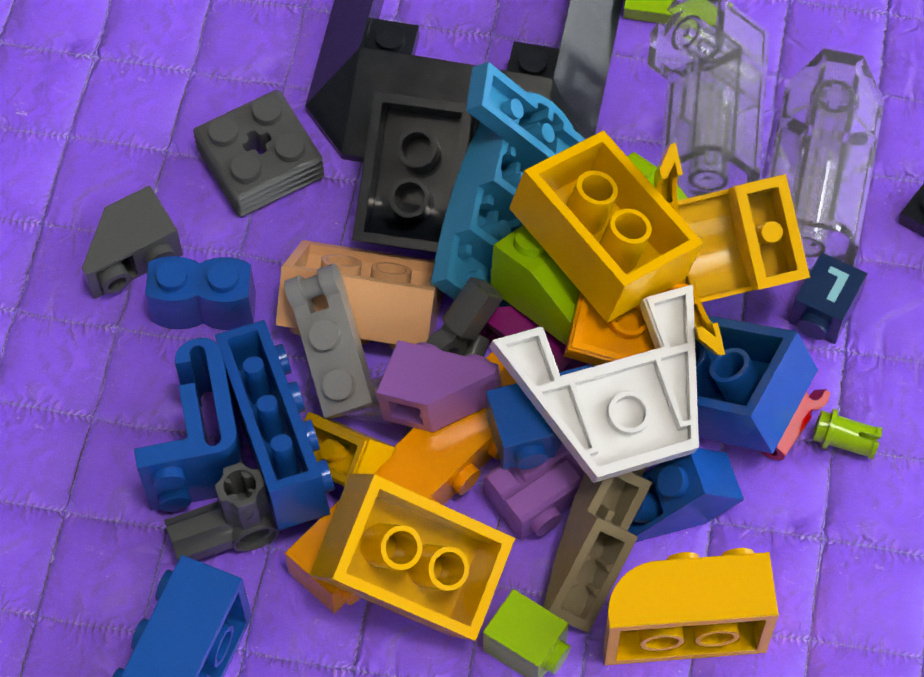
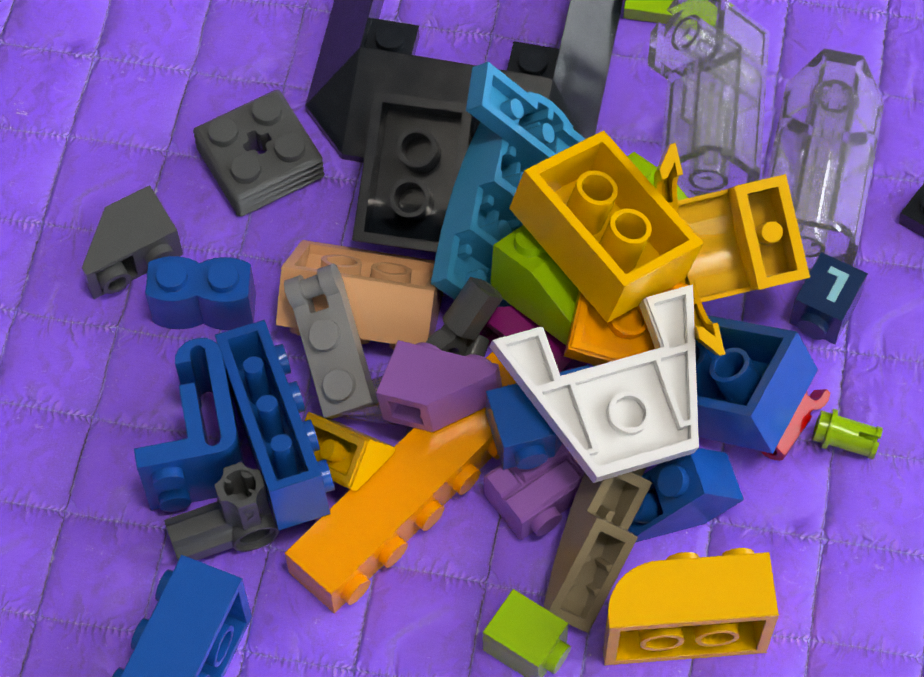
(412, 556): yellow brick -> none

